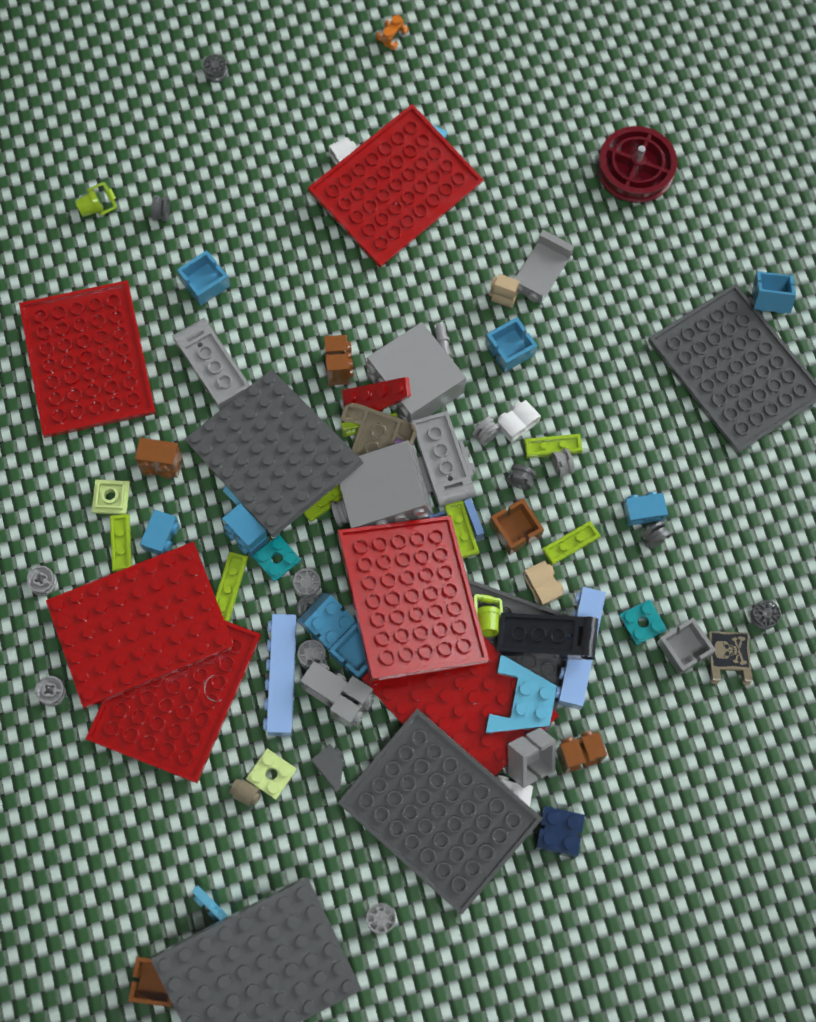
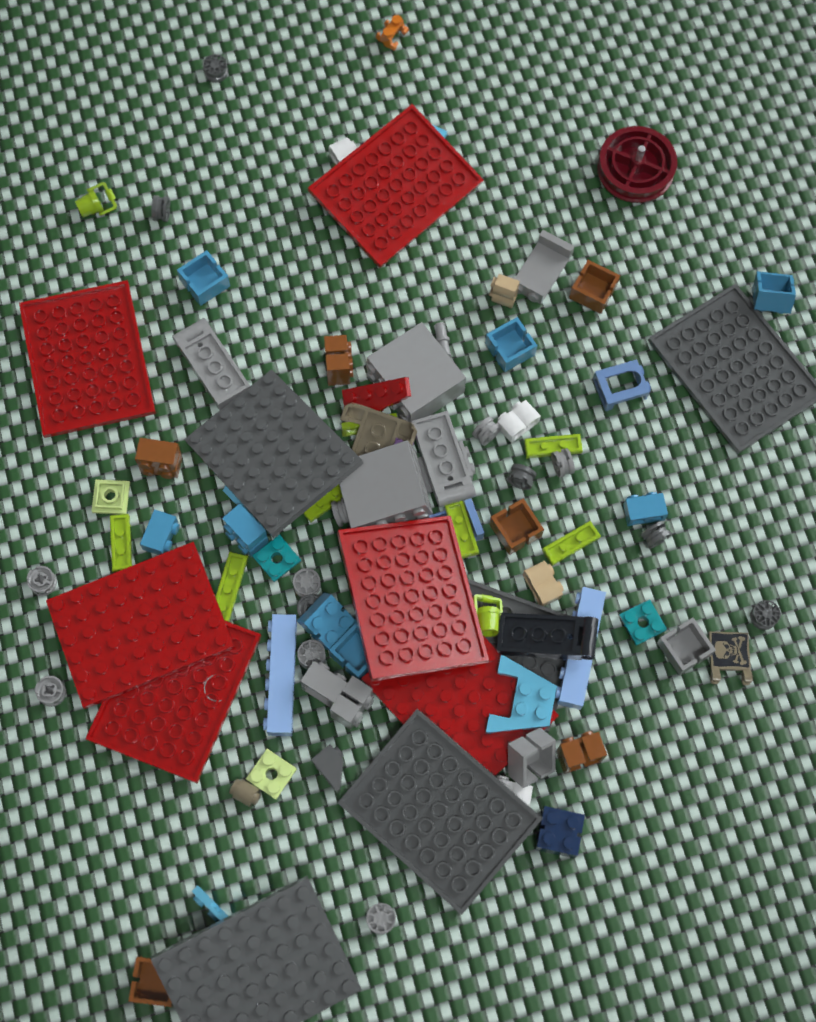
(594, 286): none -> dark orange piece
(609, 399): none -> medium blue panel

